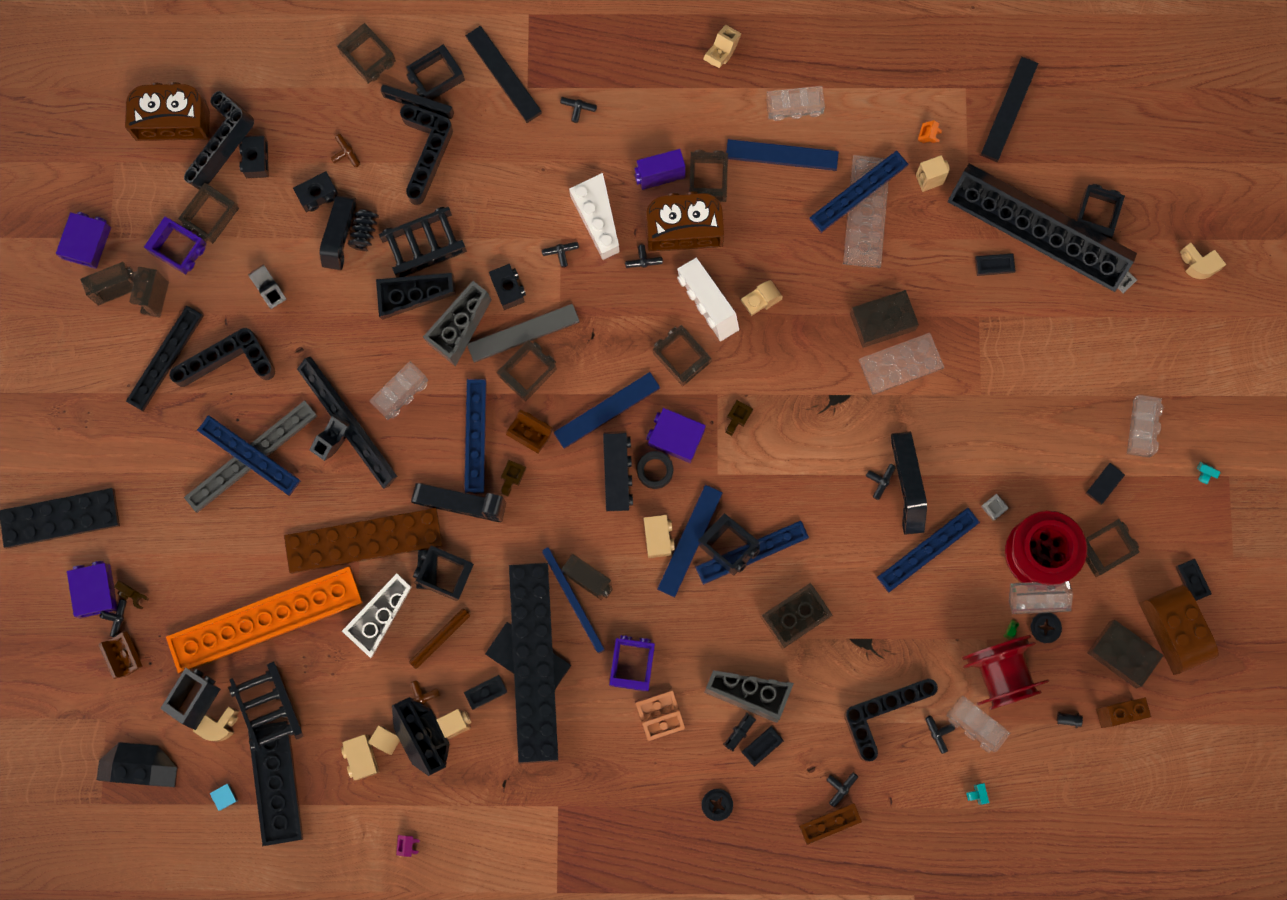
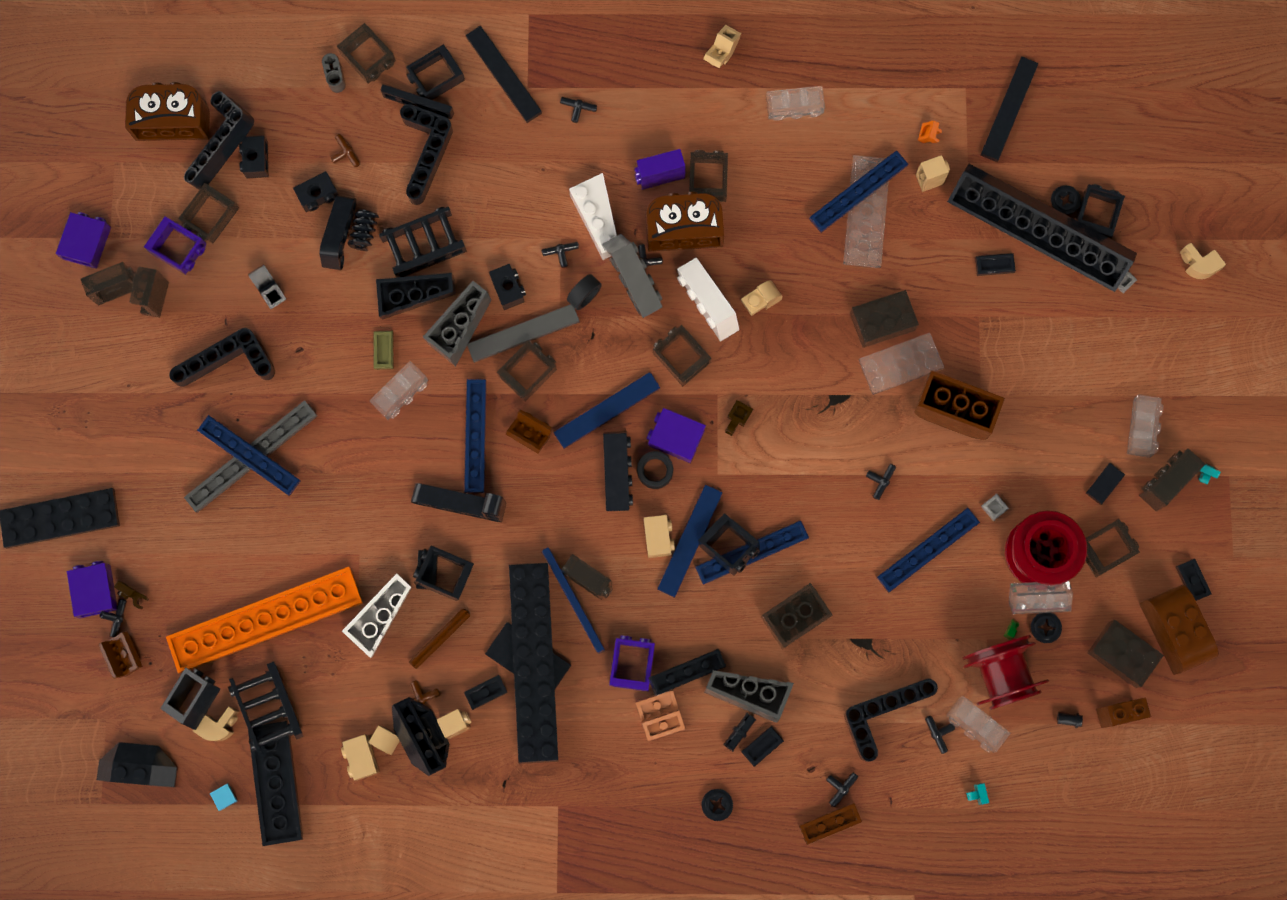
(164, 358): black tile -> none
(331, 75): none -> dark grey beam
(331, 439): black brick -> none
(356, 435): black plate -> none
(362, 540): reddish brown plate -> none
(383, 350): none -> olive tile
(404, 845): magenta tile -> none
(512, 475): dark brown plate -> none
(584, 292): none -> black tyre
(633, 275): none -> dark grey wedge
(687, 672): none -> black tile
(782, 155): dark blue tile -> none
(911, 483): black beam -> none
(958, 406): none -> reddish brown brick
(1062, 192): none -> black gear
(1171, 479): none -> clear smoke brick

